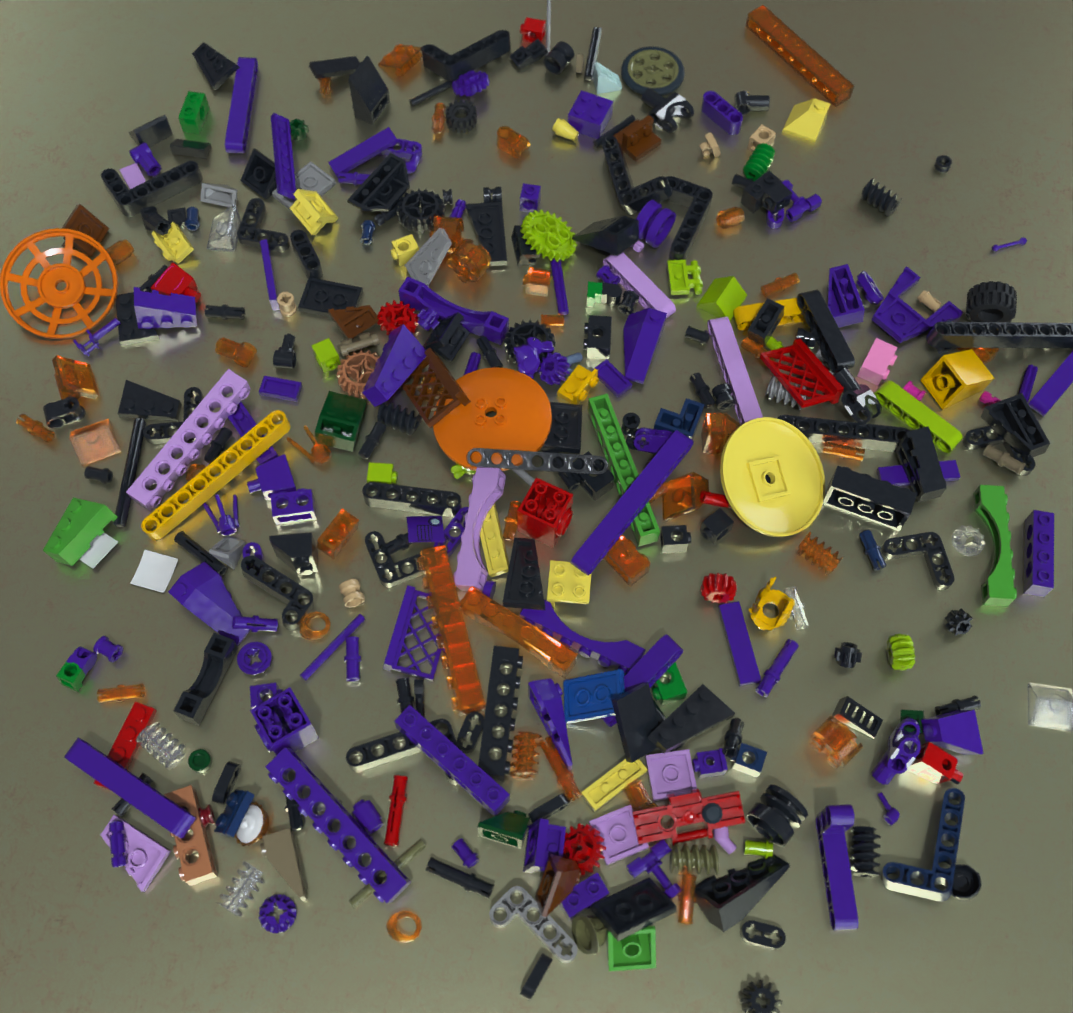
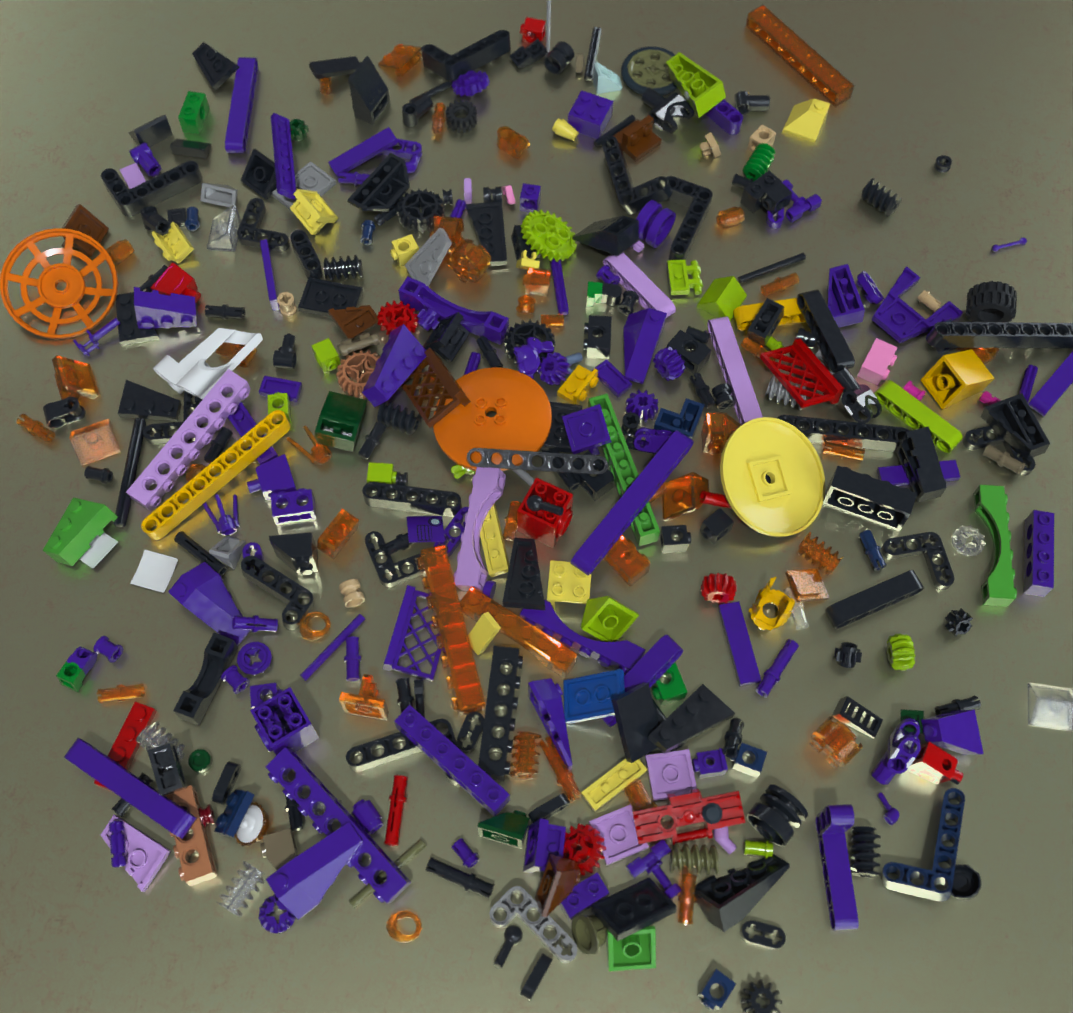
(167, 769): none -> black brick
(193, 372): none -> white panel
(235, 679): none -> dark purple bush
(279, 399): none -> lime brick
(309, 875): none -> dark purple wedge
(343, 267): none -> black piece
(367, 701): none -> clear orange bracket
(402, 479): none -> black bush
(413, 111): none -> black piece
(467, 190): none -> lavender tile
(483, 633): none -> light yellow tile
(507, 190): none -> bright pink tile
(512, 936): none -> black bar
(526, 263): none -> light yellow tile
(526, 300): none -> clear orange plate
(536, 503): none -> black bar
(587, 430): none -> dark purple bracket
(607, 618): none -> lime slope
(643, 405): none -> dark purple gear
(669, 363): none -> dark purple gear
(695, 83): none -> lime wedge
(699, 352): none -> black brick
(724, 983): none -> dark blue brick
(770, 268): none -> black bar
(807, 585): none -> clear orange piece
(874, 599): none -> black beam

